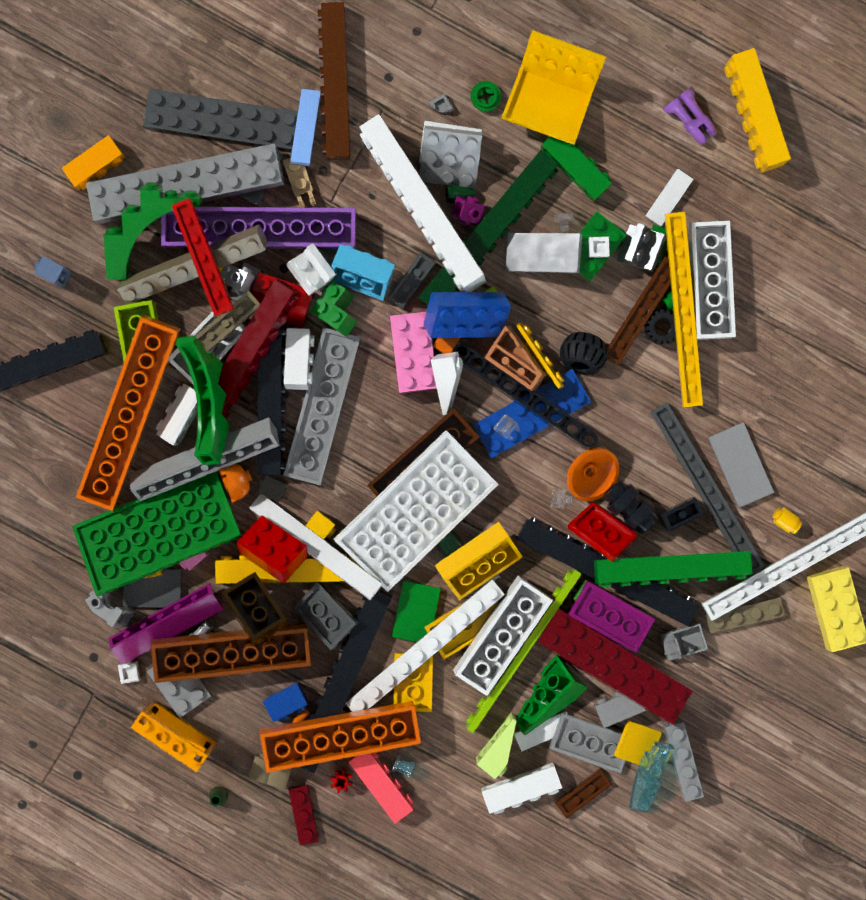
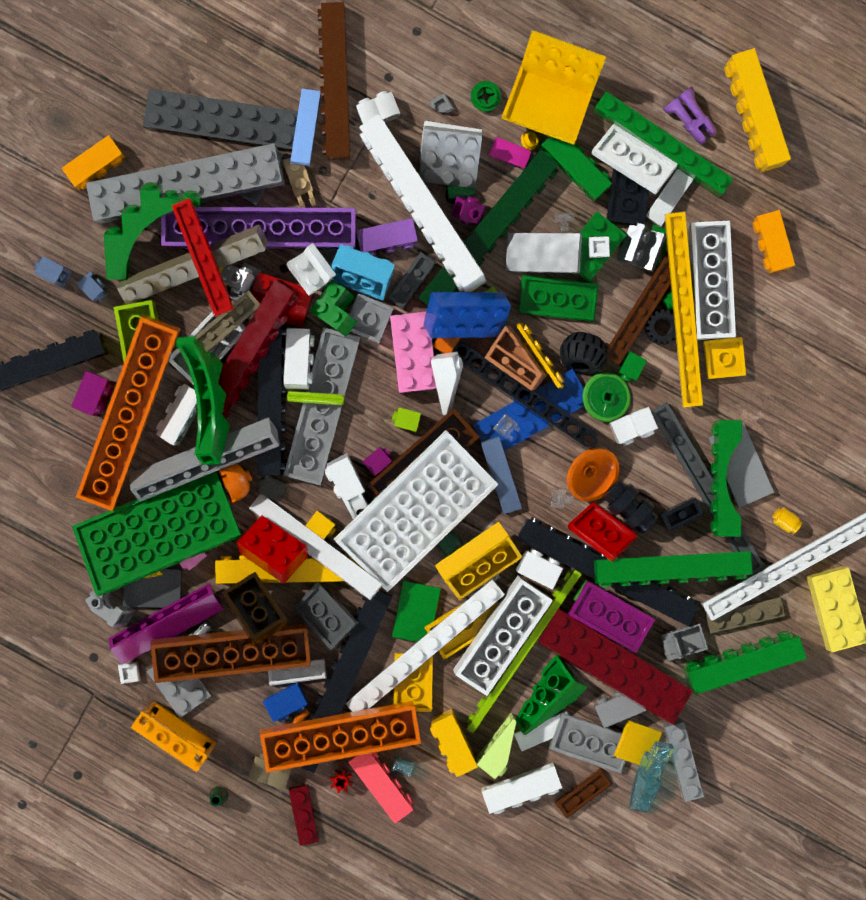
(93, 288): none -> sand blue brick
(93, 394): none -> magenta brick
(283, 676): none -> white tile
(319, 398): none -> lime axle
(347, 483): none -> white brick
(370, 317): none -> light grey plate
(378, 460): none -> magenta brick
(383, 105): none -> white brick
(387, 237): none -> medium lavender brick
(406, 419): none -> lime brick
(453, 743): none -> yellow brick
(501, 474): none -> sand blue tile
(510, 153): none -> dark pink tile
(529, 140): none -> yellow plate
(538, 568): none -> white brick
(558, 298): none -> green tile
(595, 392): none -> green wheel
(626, 200): none -> black plate
(631, 367): none -> green brick
(632, 425): none -> white brick
(634, 159): none -> white plate
(687, 160): none -> green brick
(724, 358): none -> yellow plate
(726, 437): none -> green arch
(743, 662): none -> green brick
(773, 242): none -> light orange brick

